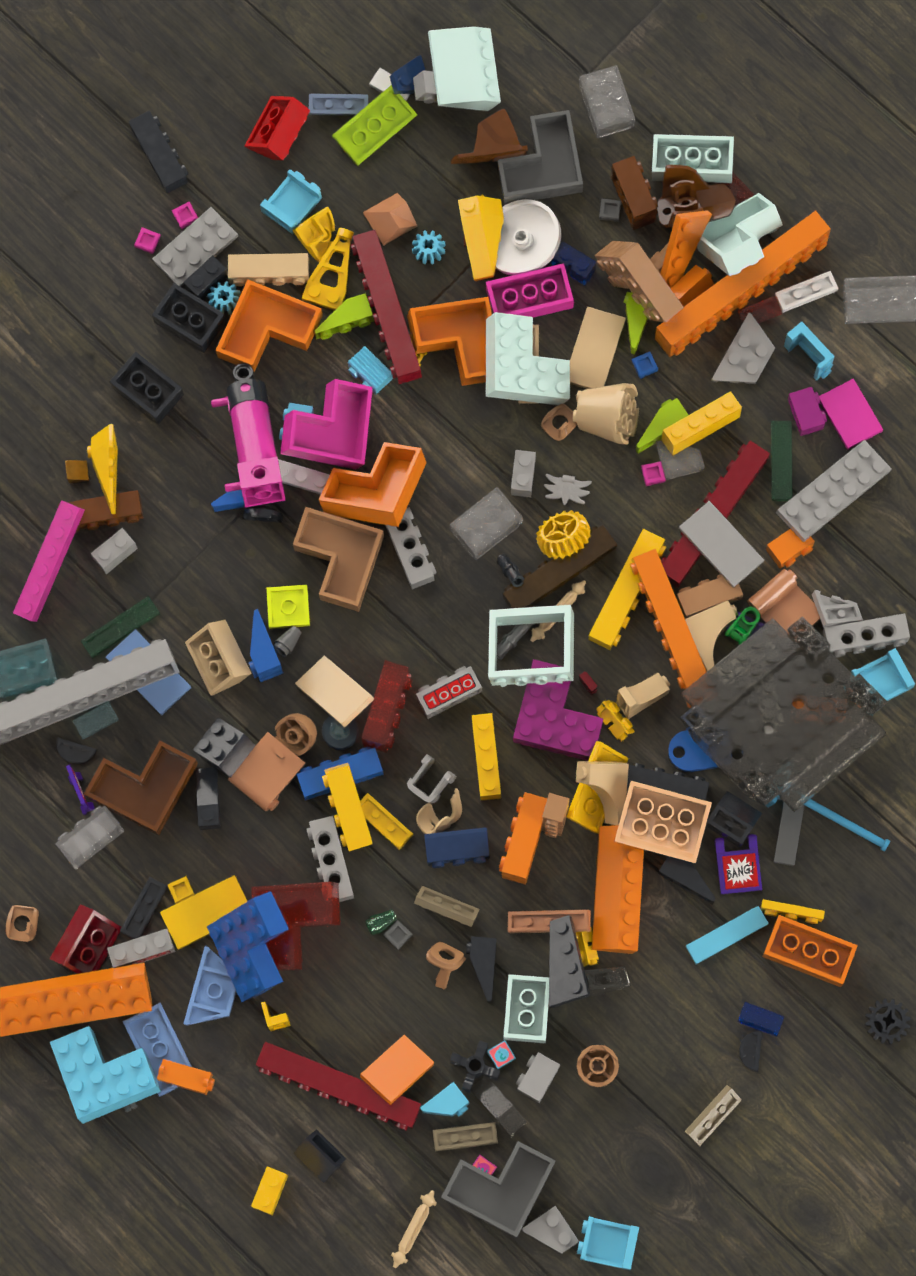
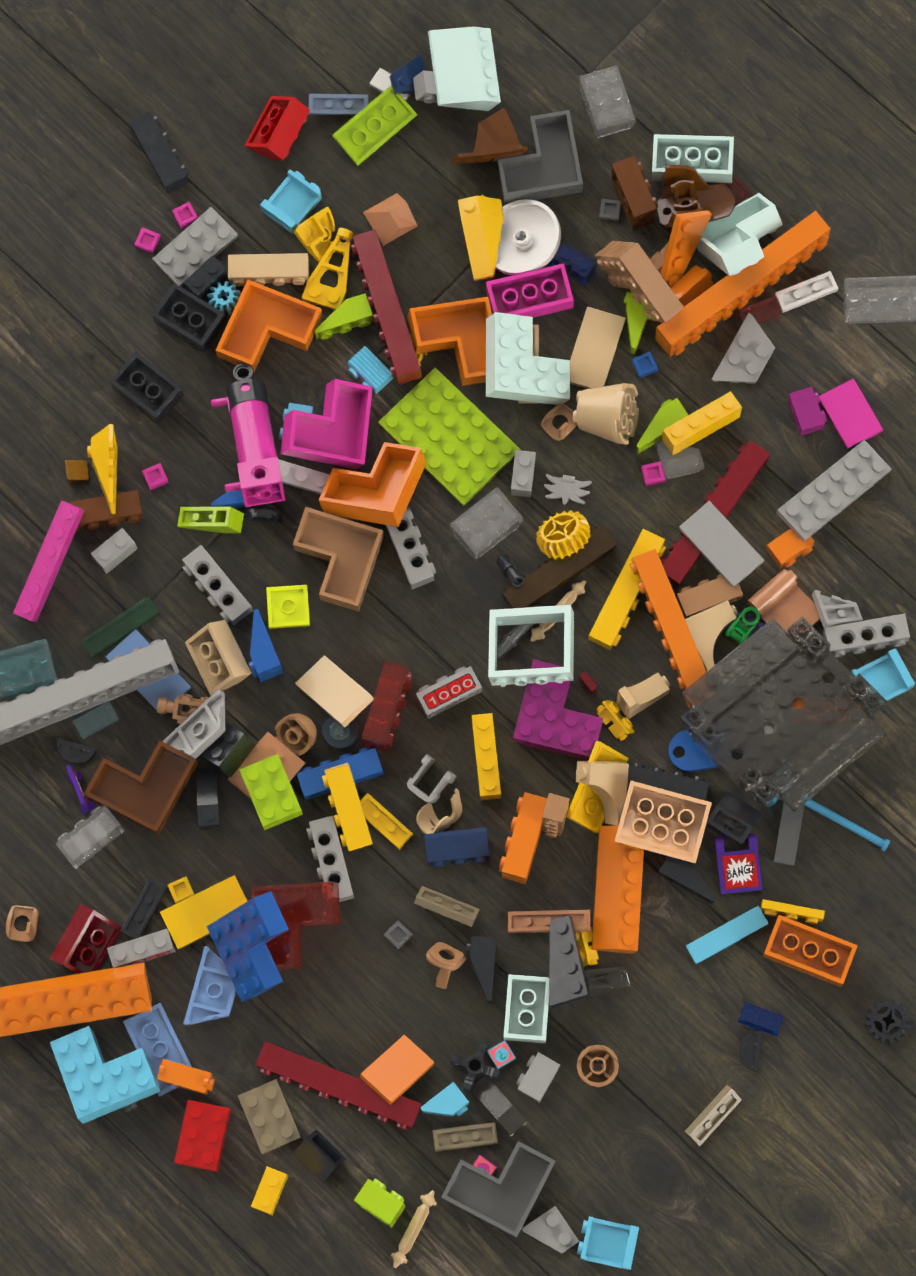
(155, 476): none -> dark pink tile
(176, 707): none -> medium nougat brick
(200, 558): none -> light grey brick
(200, 727): none -> light grey wing
(202, 1136): none -> red brick
(211, 519): none -> lime slope
(269, 1116): none -> dark tan plate
(271, 791): none -> lime brick
(275, 1022): yellow panel -> none
(287, 641): dark grey cone -> none
(379, 922): clear green cone -> none
(379, 1202): none -> lime brick
(428, 240): medium azure gear -> none
(456, 438): none -> lime plate
(781, 460): clear green tile -> none
(813, 347): medium azure panel -> none

